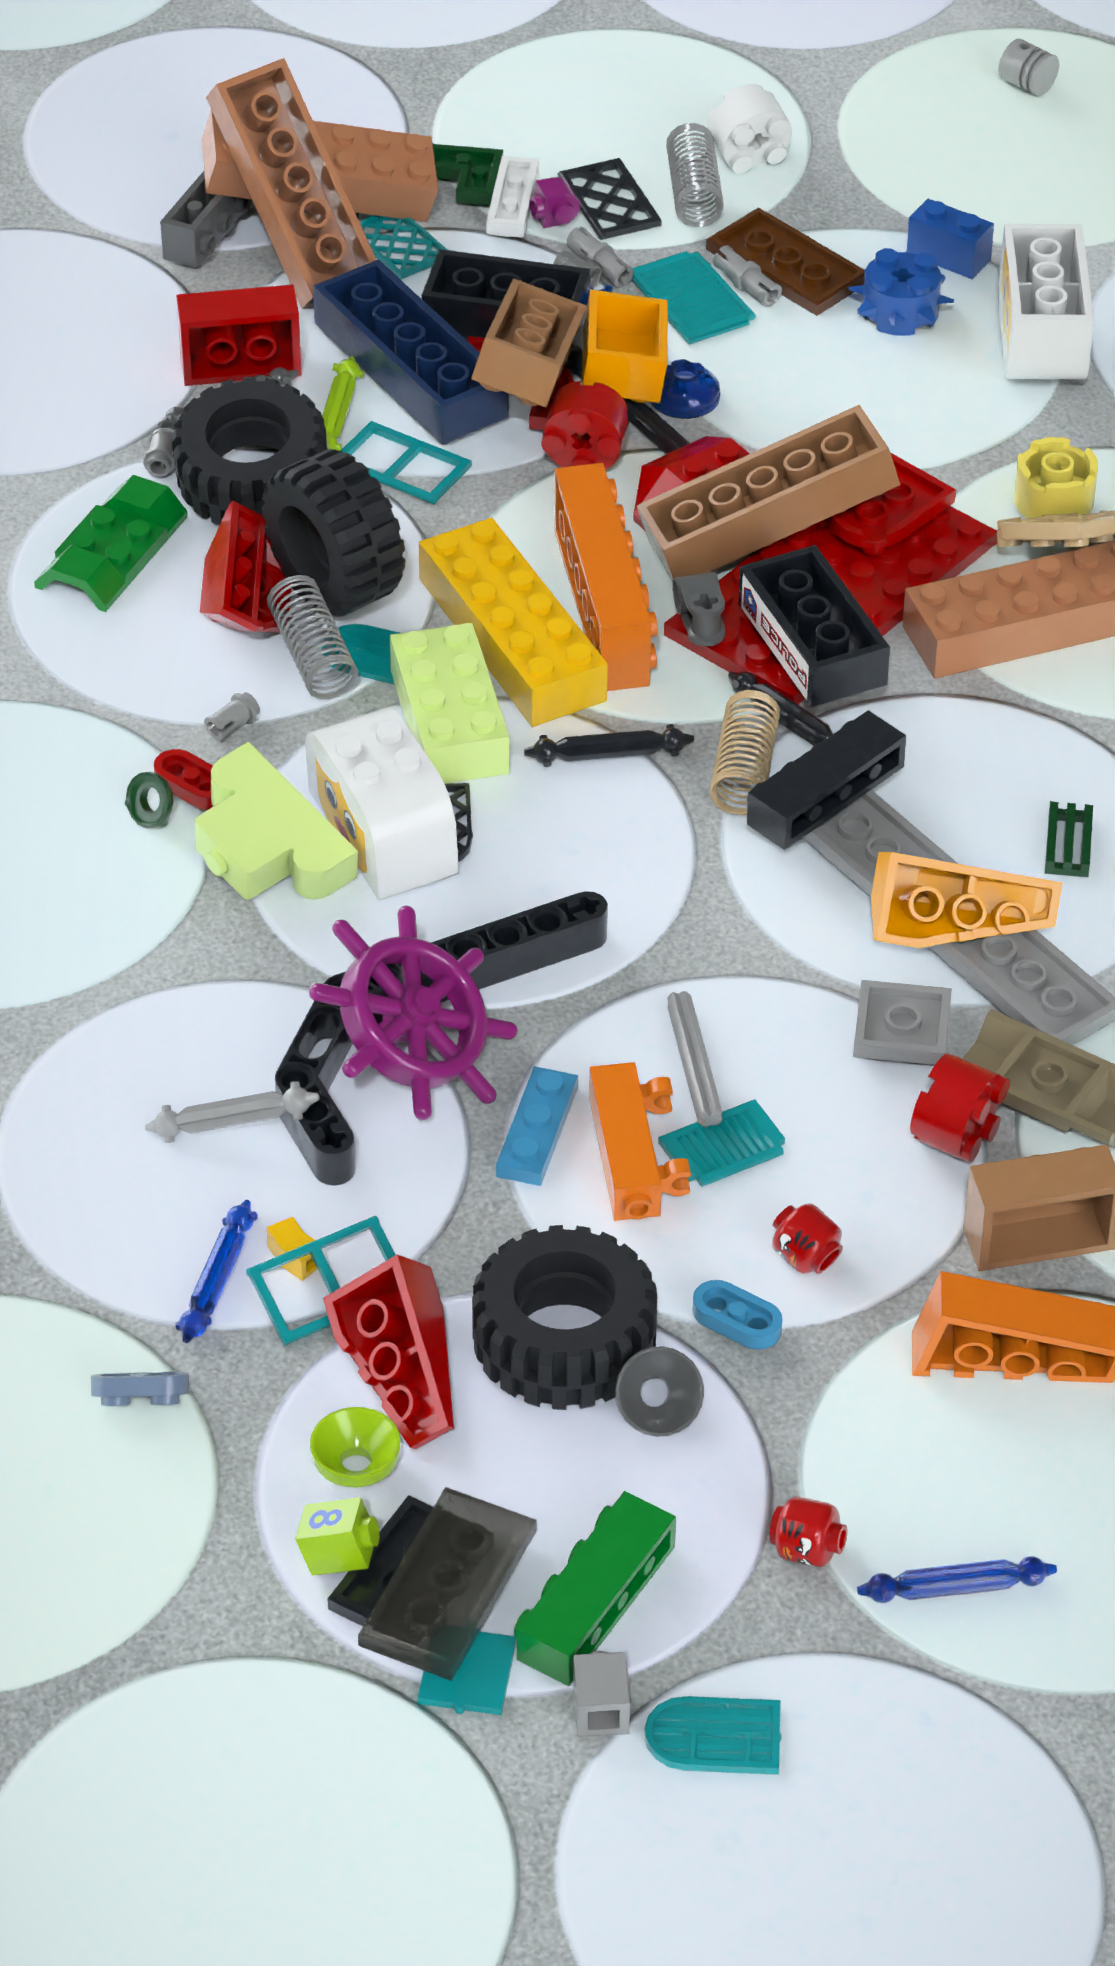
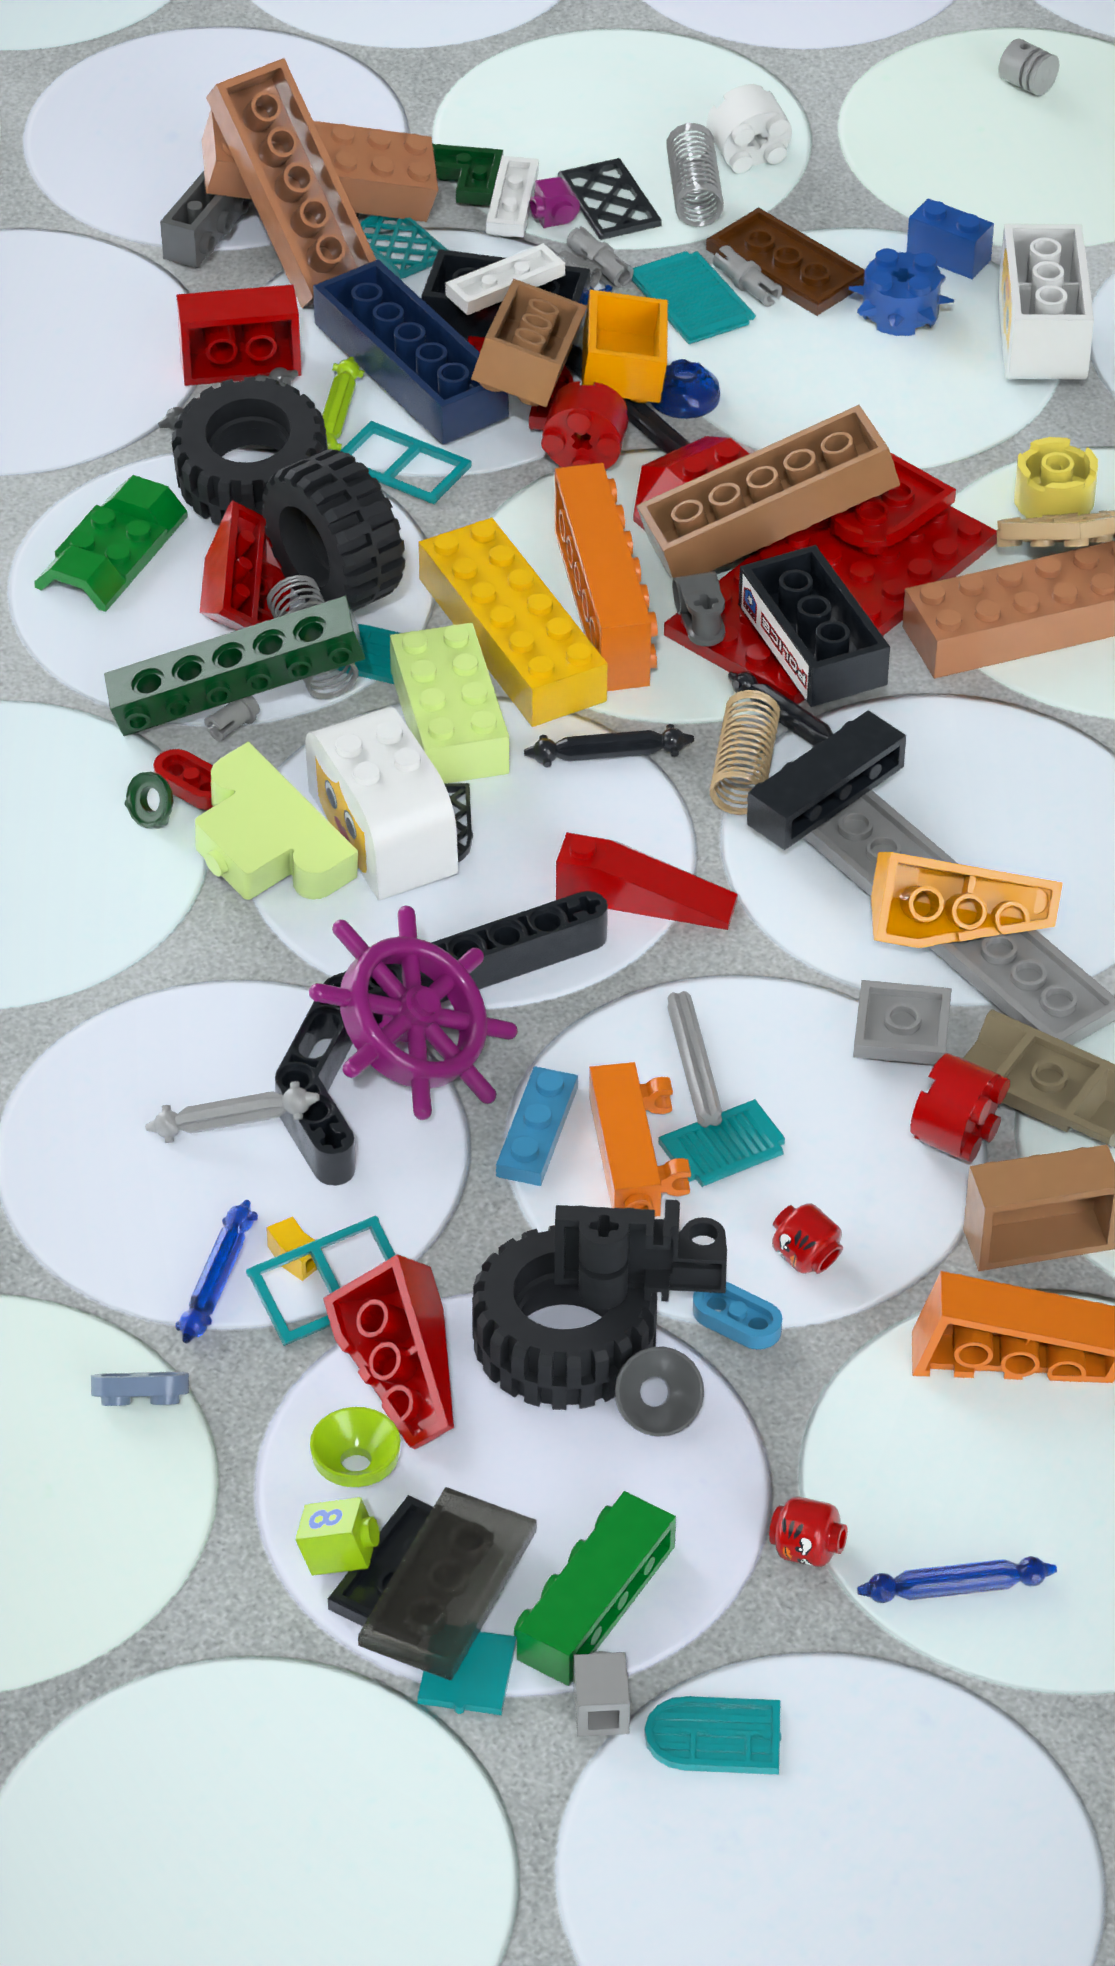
(159, 458): light grey pin -> none
(234, 666): none -> dark green brick
(491, 283): none -> white plate
(629, 1248): none -> black plate
(640, 883): none -> red wedge
(1071, 816): dark green tile -> none

